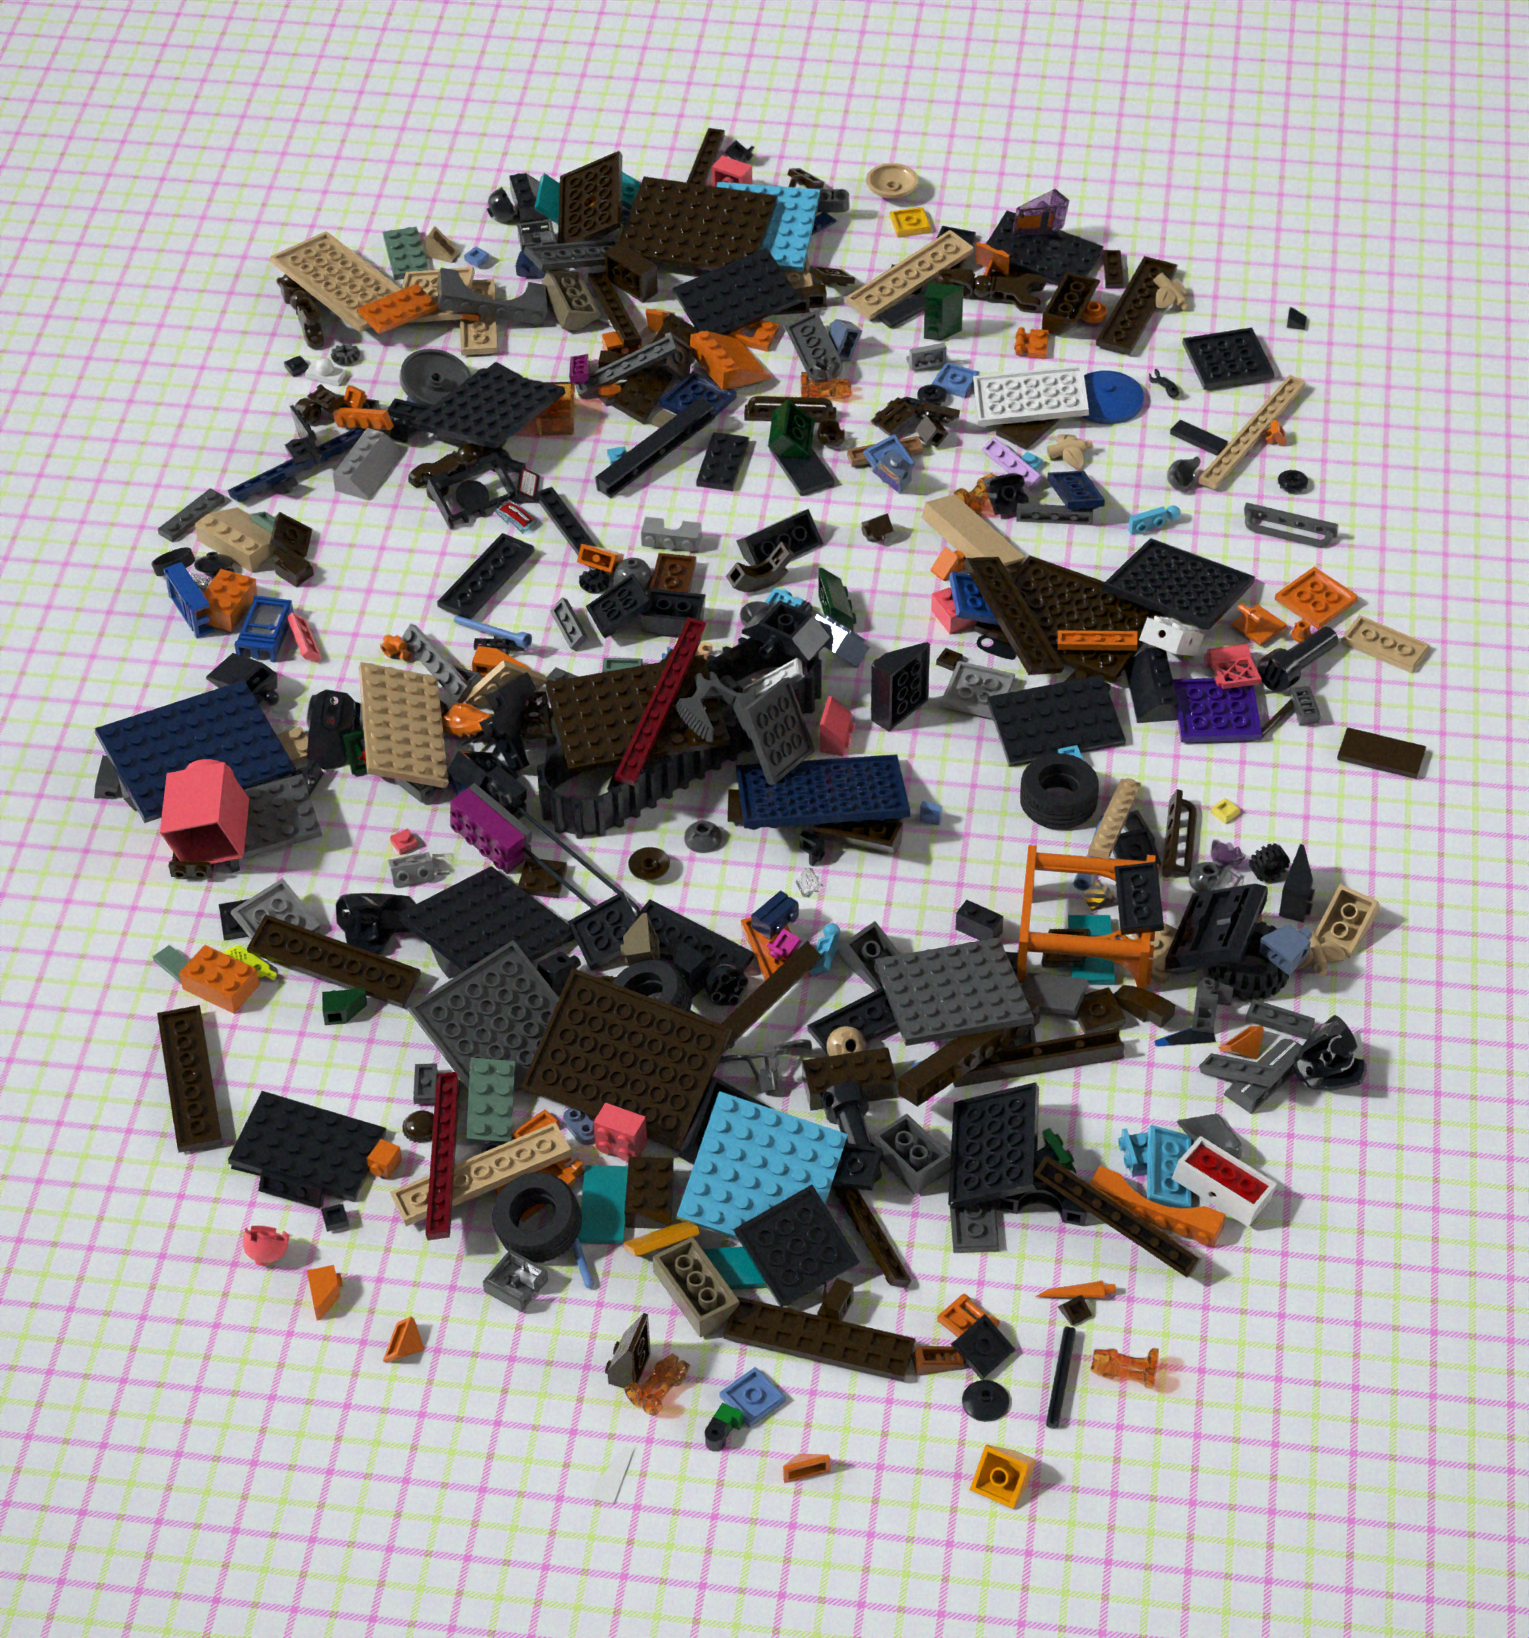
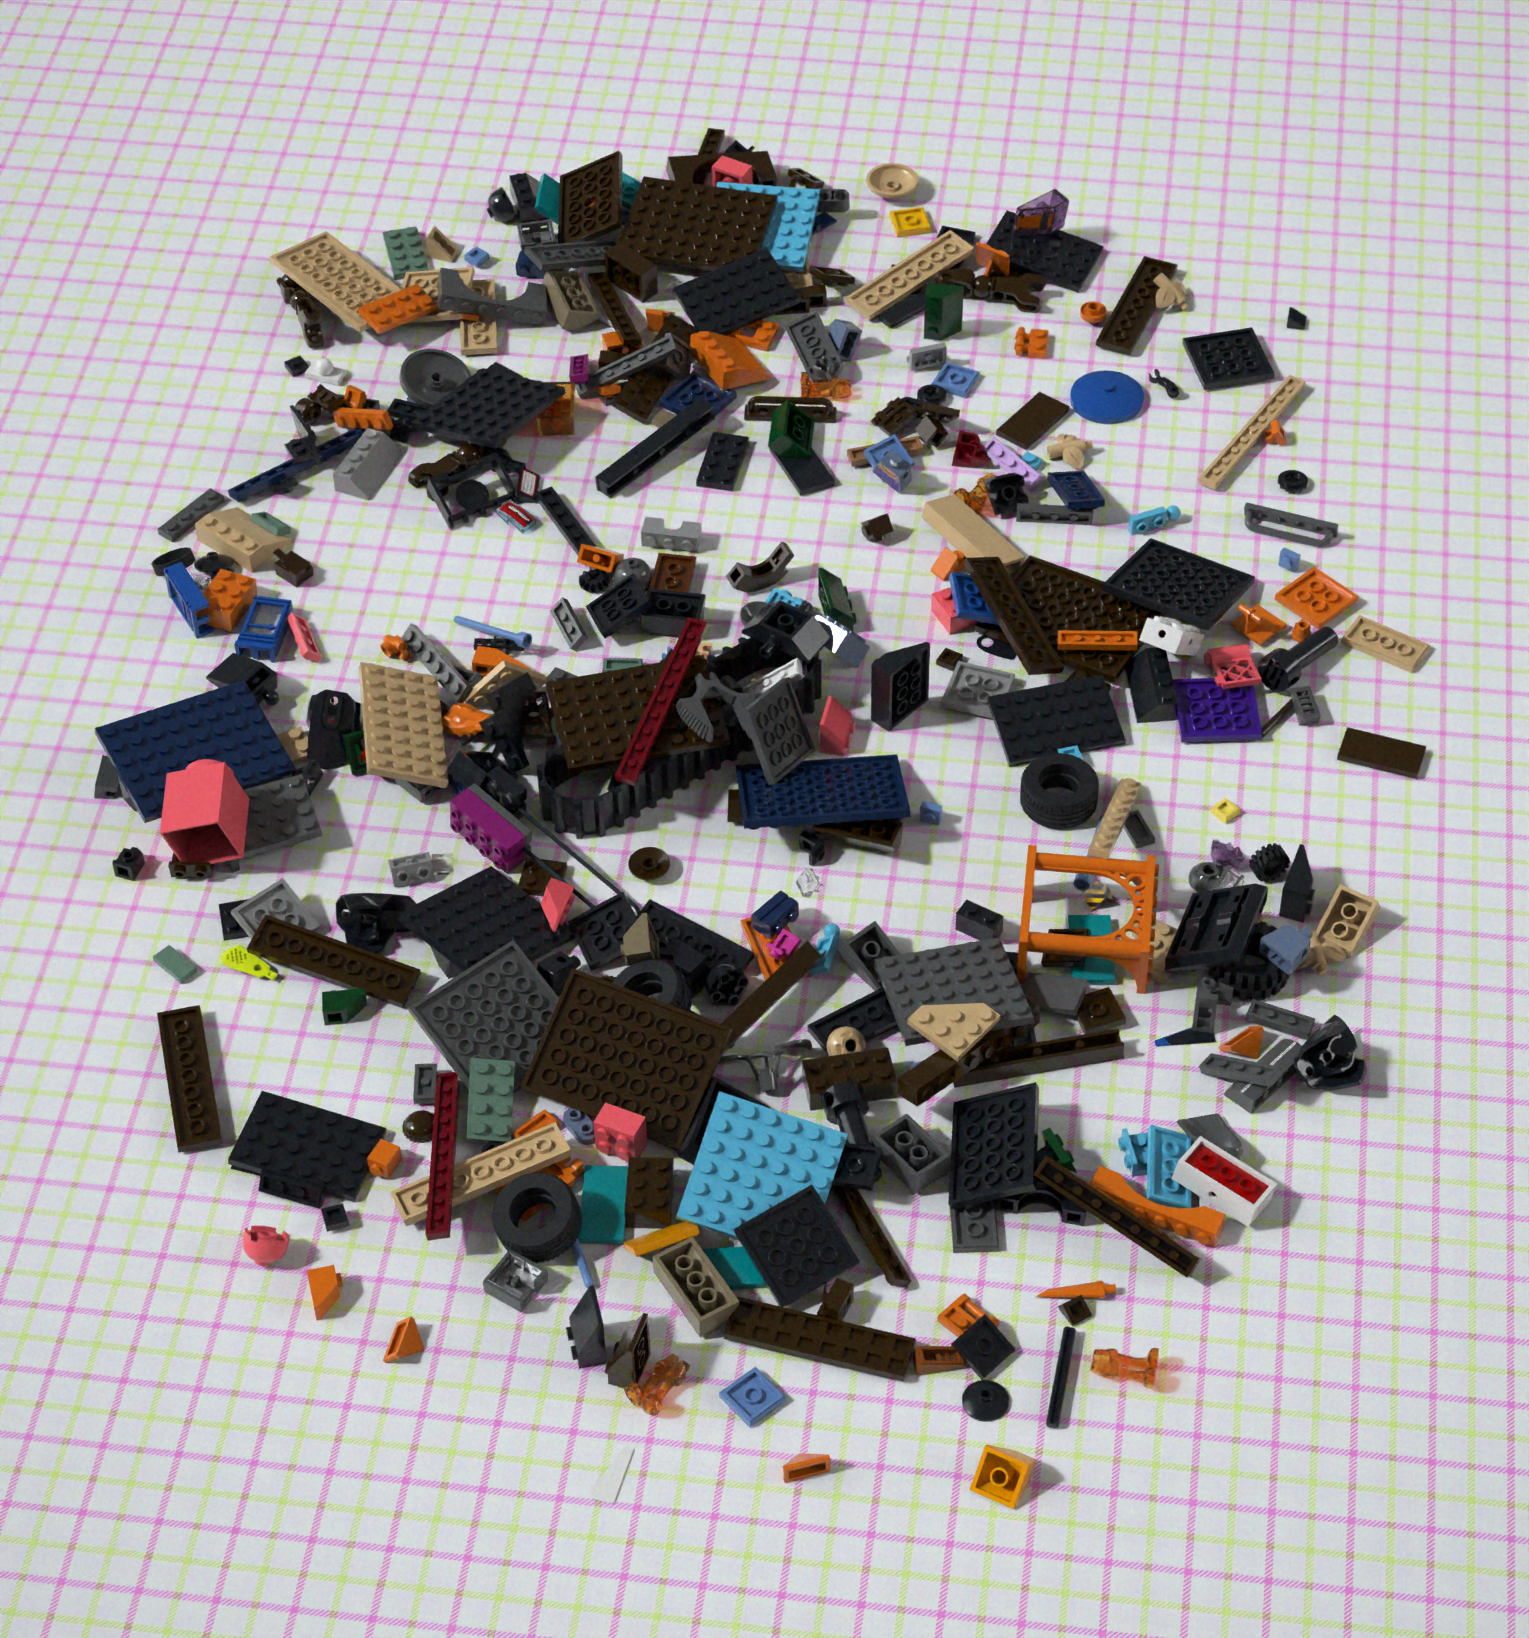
(128, 859): none -> black brick
(219, 979): orange brick -> none
(291, 535): dark brown plate -> none
(339, 357): dark grey gear -> none
(403, 841): coral plate -> none
(485, 576): black plate -> none
(557, 902): none -> coral slope
(587, 1331): none -> black slope
(615, 453): medium azure plate -> none
(693, 166): none -> dark brown arch
(705, 841): dark grey piece -> none
(721, 1425): leg -> none
(796, 530): black slope -> none
(830, 433): dark brown hair -> none
(954, 1026): none -> tan plate
(969, 451): none -> dark red slope
(1030, 395): white plate -> none
(1068, 303): dark brown slope -> none
(1113, 269): dark brown tile -> none
(1136, 846): black tile -> none
(1139, 898): black tile -> none
(1145, 1004): dark brown slope -> none
(1172, 835): dark brown piece -> none
(1182, 474): dark grey hair -> none
(1198, 437): black tile -> none
(1289, 560): none -> medium blue plate

